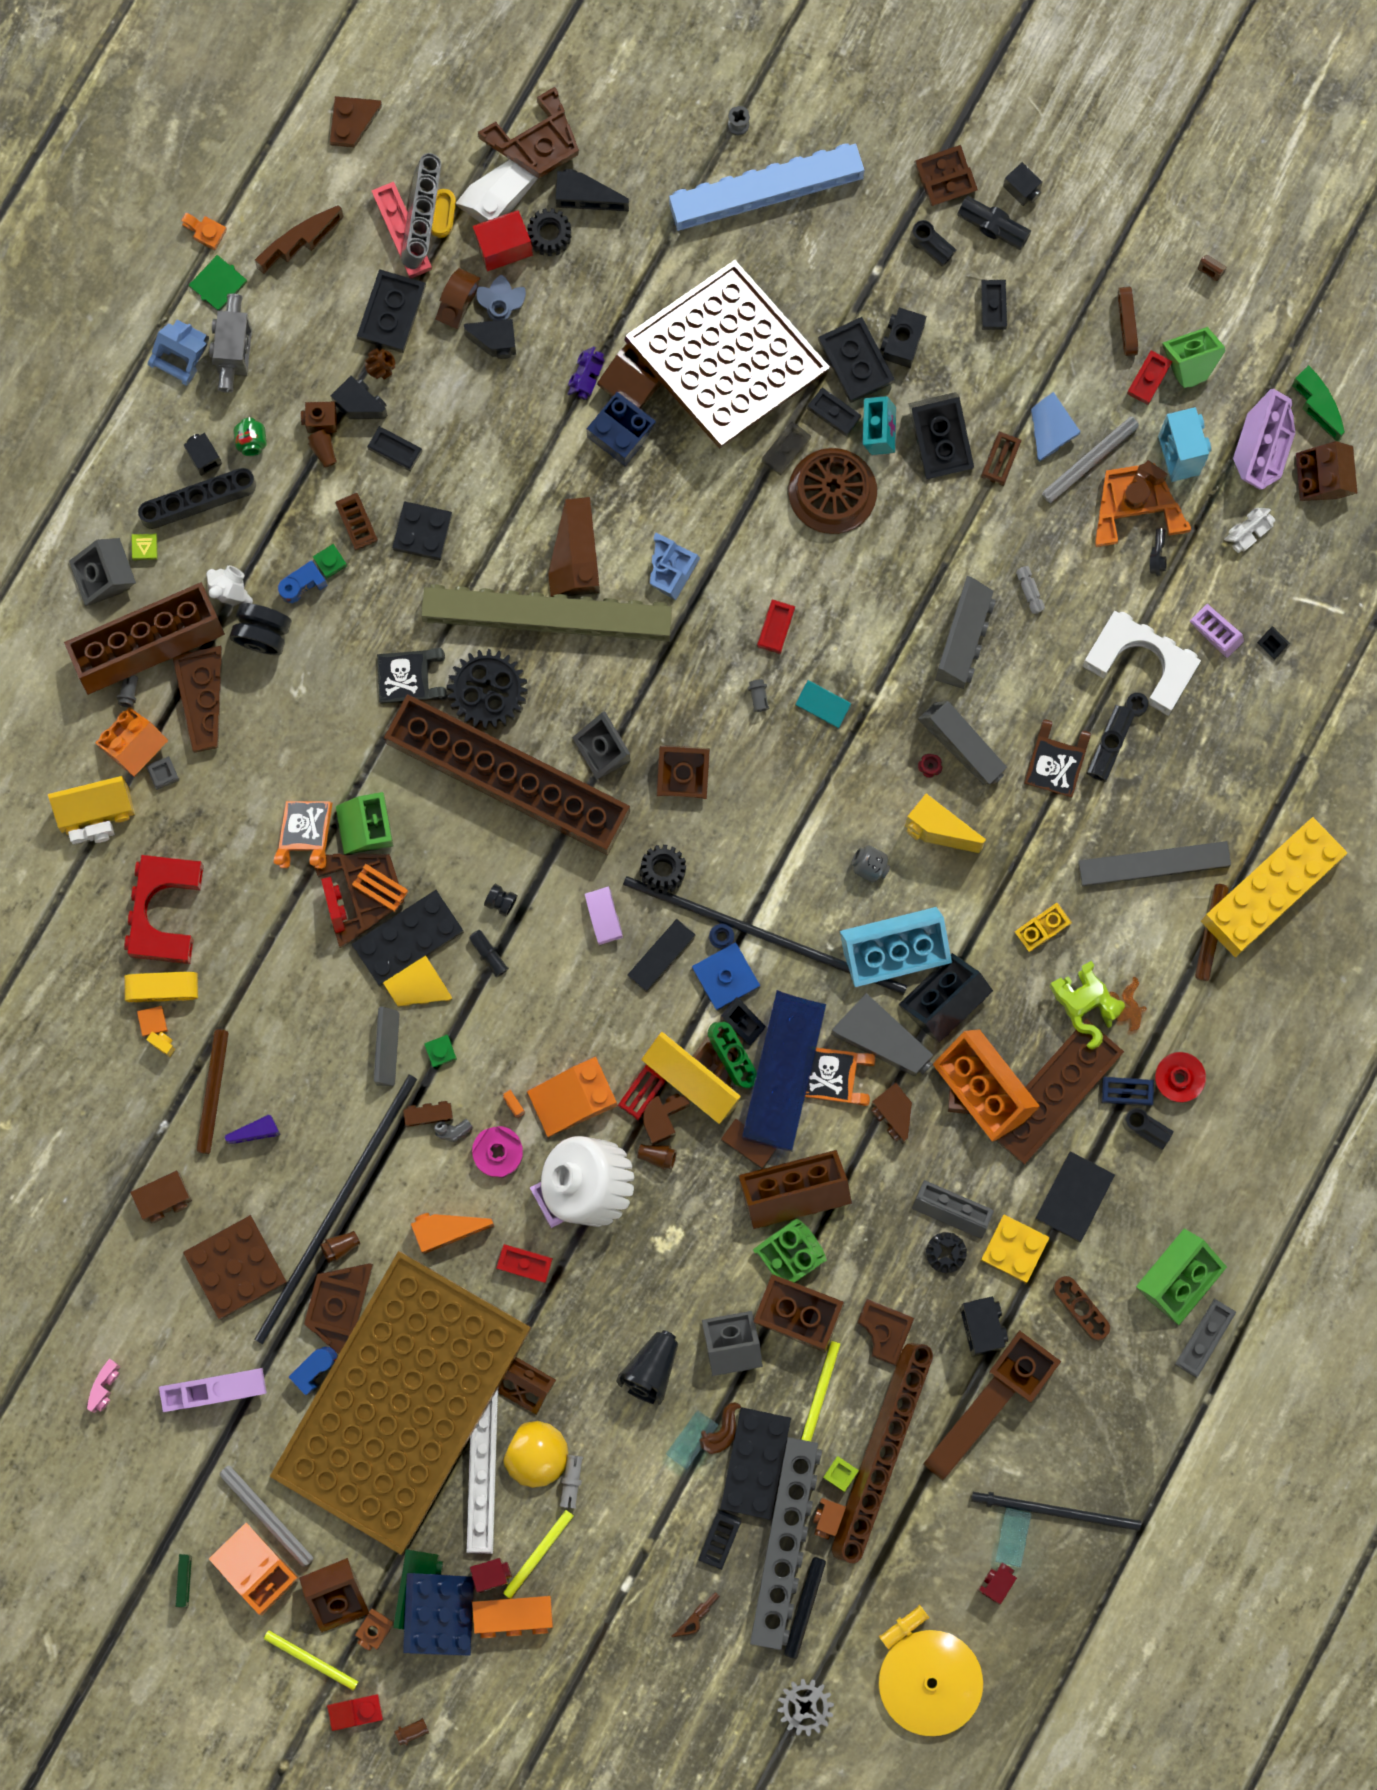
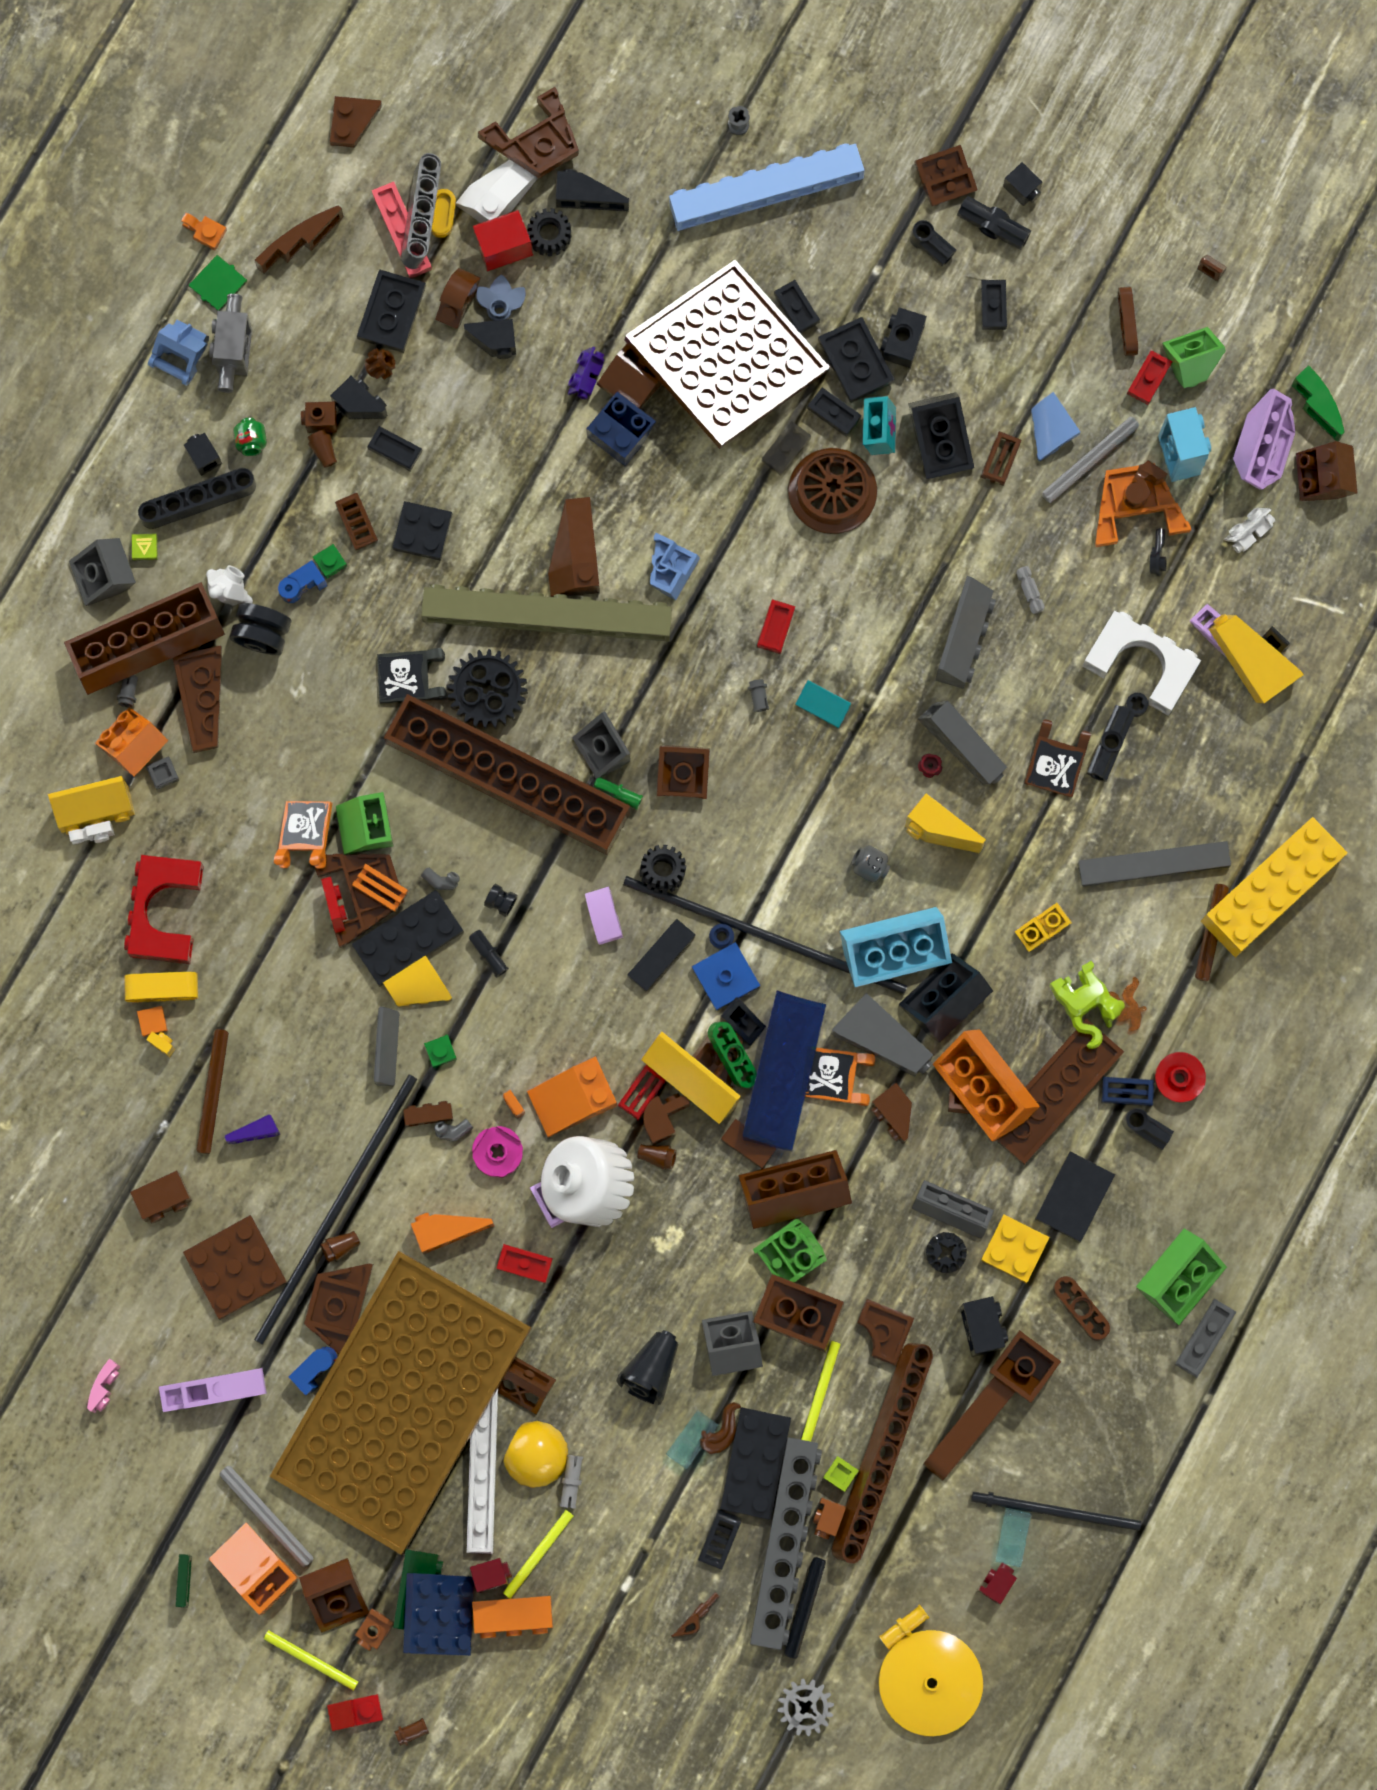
(441, 883): none -> dark grey arm
(618, 792): none -> green axle
(796, 306): none -> black plate
(1253, 658): none -> yellow slope

